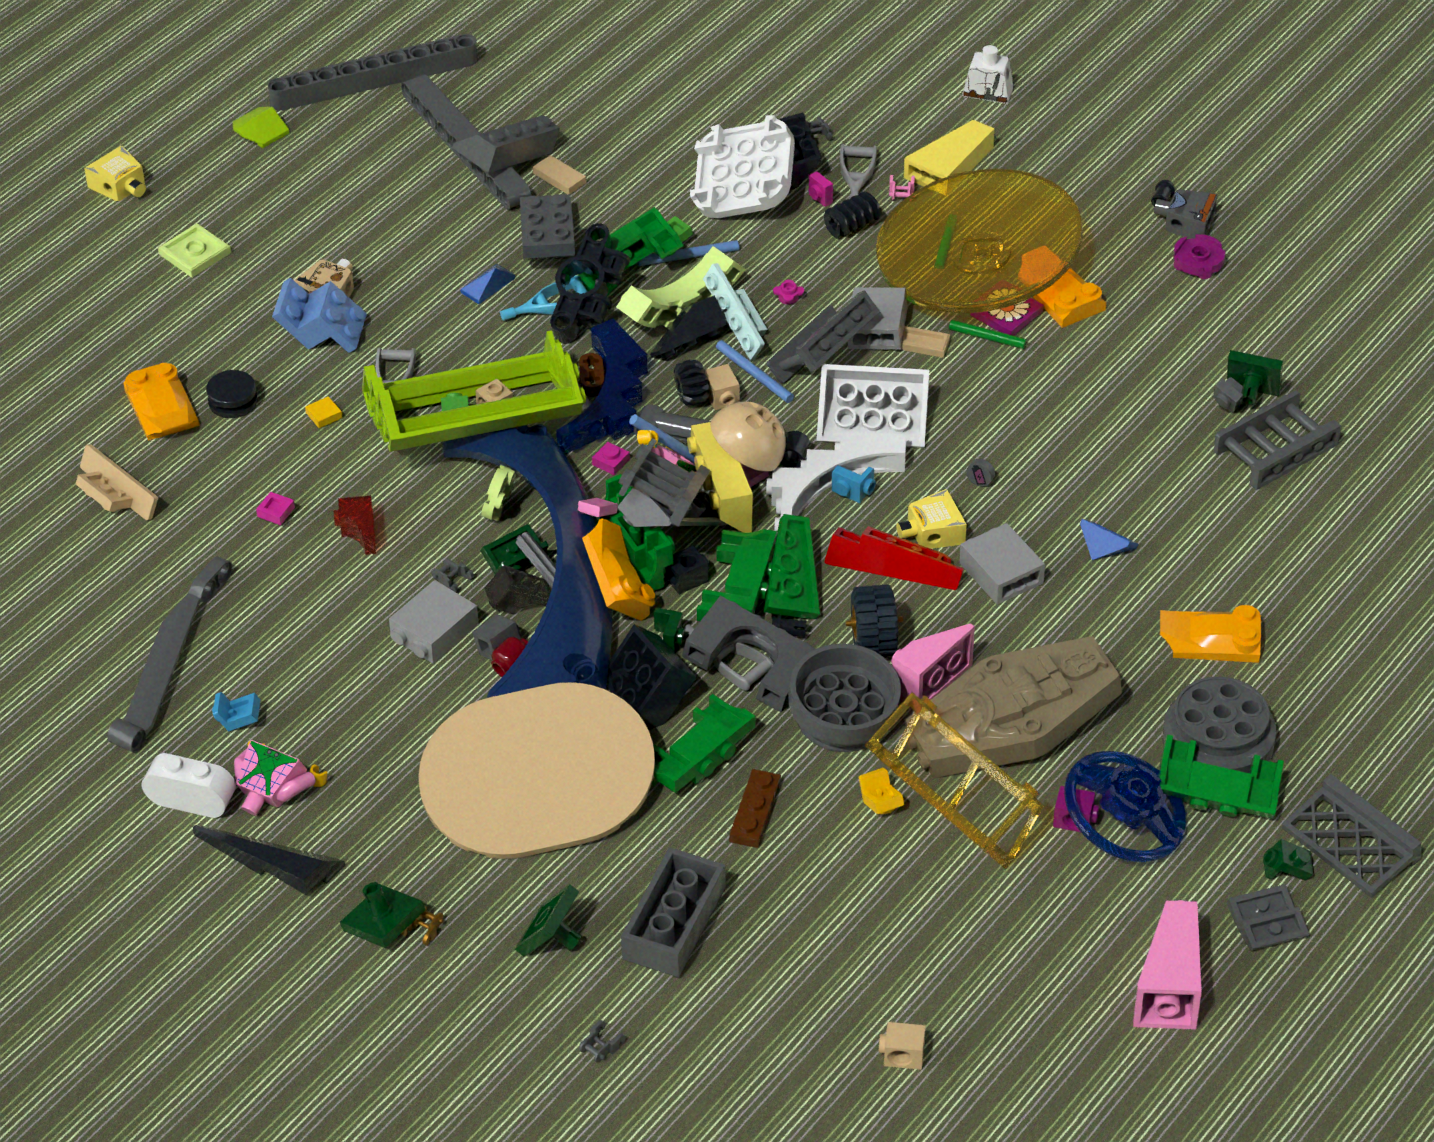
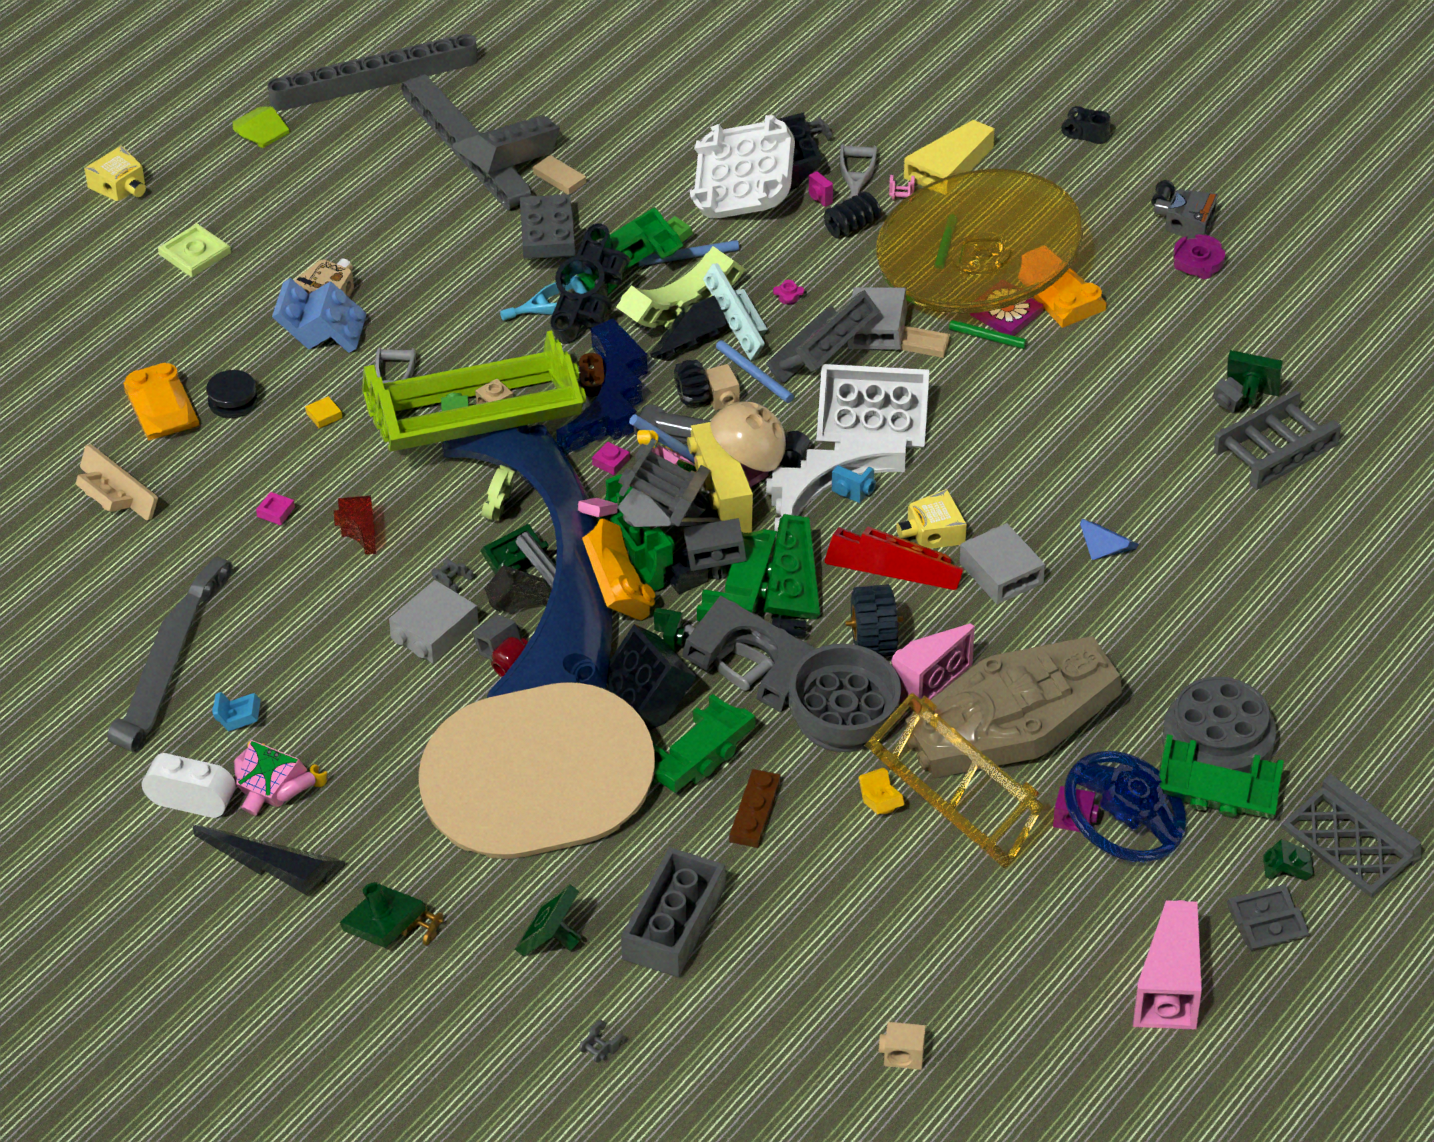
(487, 283): blue slope -> none
(715, 546): none -> dark grey brick
(980, 472): dark grey tile -> none
(989, 77): white torso -> none
(1089, 125): none -> black piece
(1213, 634): light orange slope -> none

